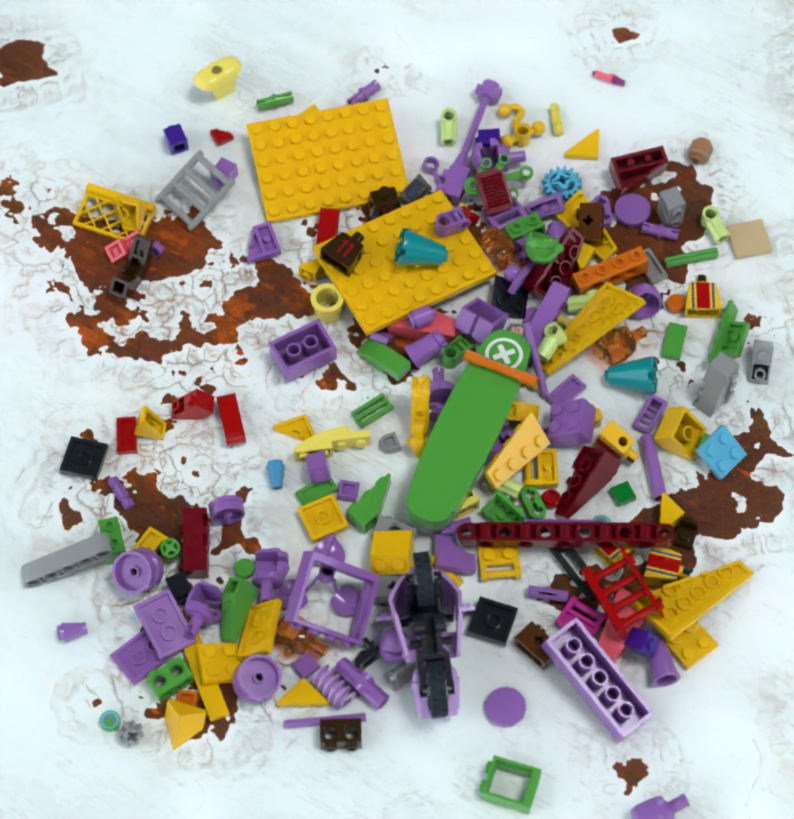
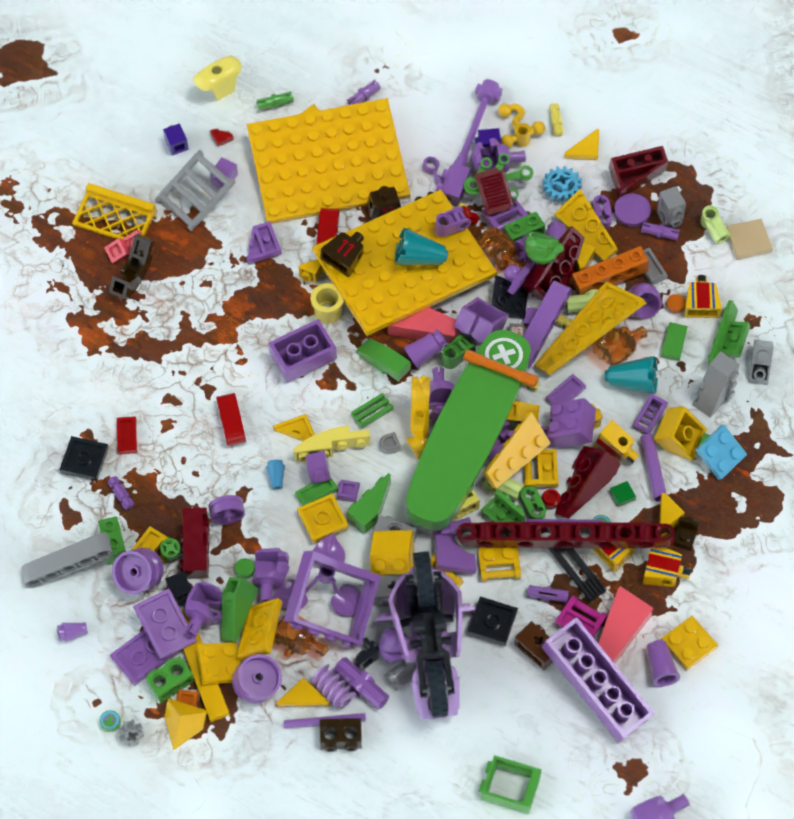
(131, 213): yellow slope -> none
(150, 425): yellow slope -> none
(157, 249): medium lavender hinge -> none
(193, 406): red slope -> none
(306, 665): medium lavender tile -> none
(382, 337): medium lavender tile -> none
(416, 188): sticker -> none
(421, 316): medium lavender brick -> none
(448, 127): yellowish green piece -> none
(505, 707): medium lavender tile -> none
(535, 358): medium lavender bar -> none
(546, 205): medium lavender slope -> none
(553, 338): yellowish green piece -> none
(594, 214): reddish brown brick -> none
(612, 609): red fence -> none
(614, 79): piece -> none
(642, 642): dark purple brick -> none
(691, 257): bright green axle -> none
(693, 597): yellow wing -> none
(700, 151): medium nougat head -> none

